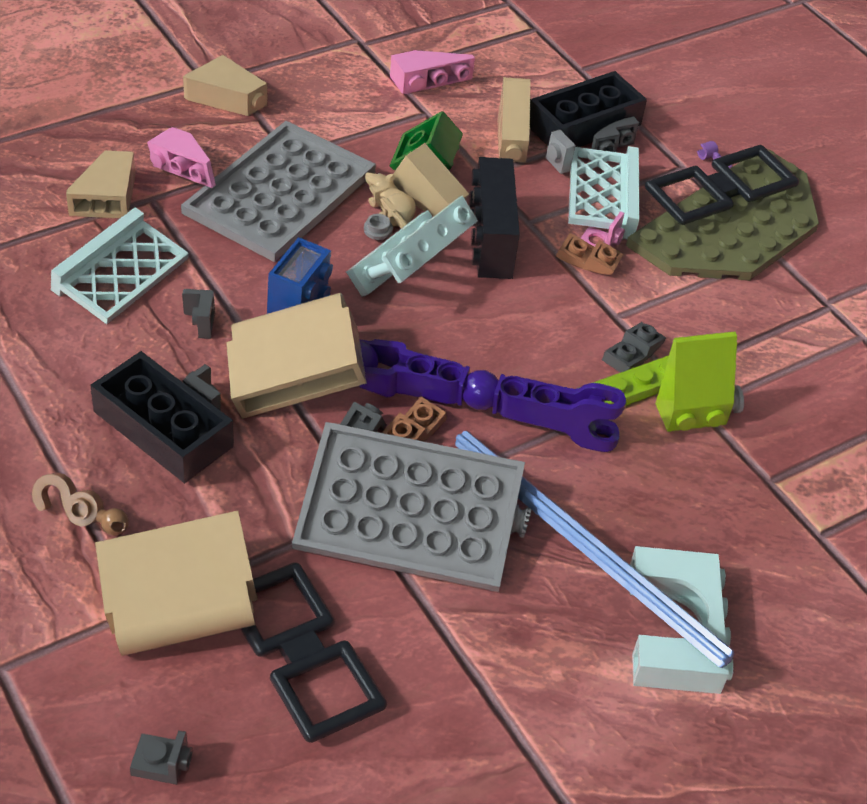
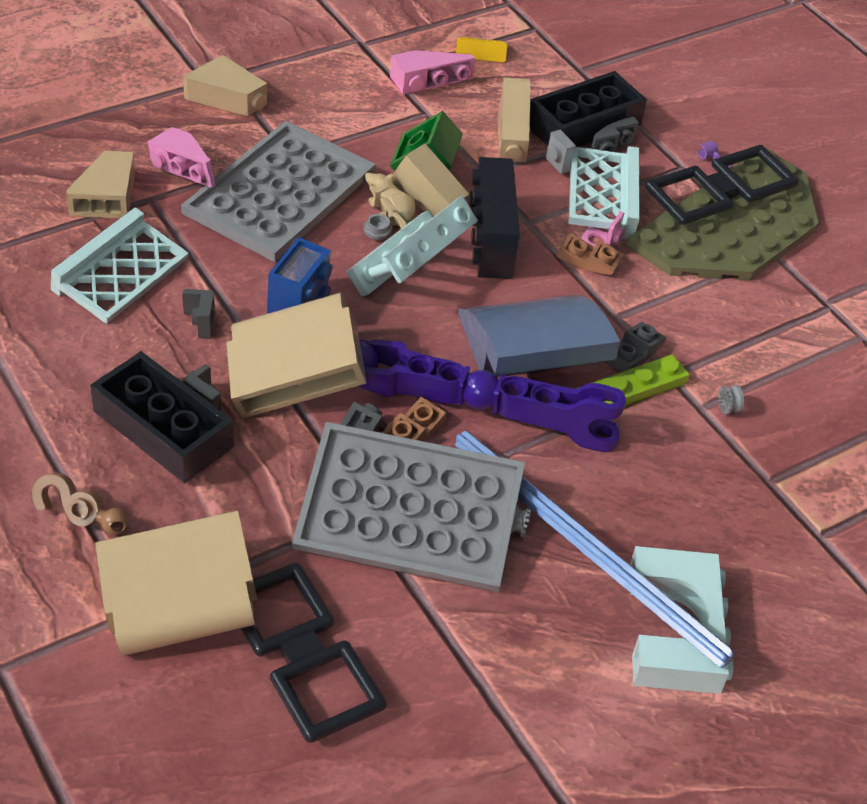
(161, 758): dark grey bracket -> none
(482, 48): none -> yellow slope
(539, 334): none -> sand blue slope
(698, 382): lime slope -> none

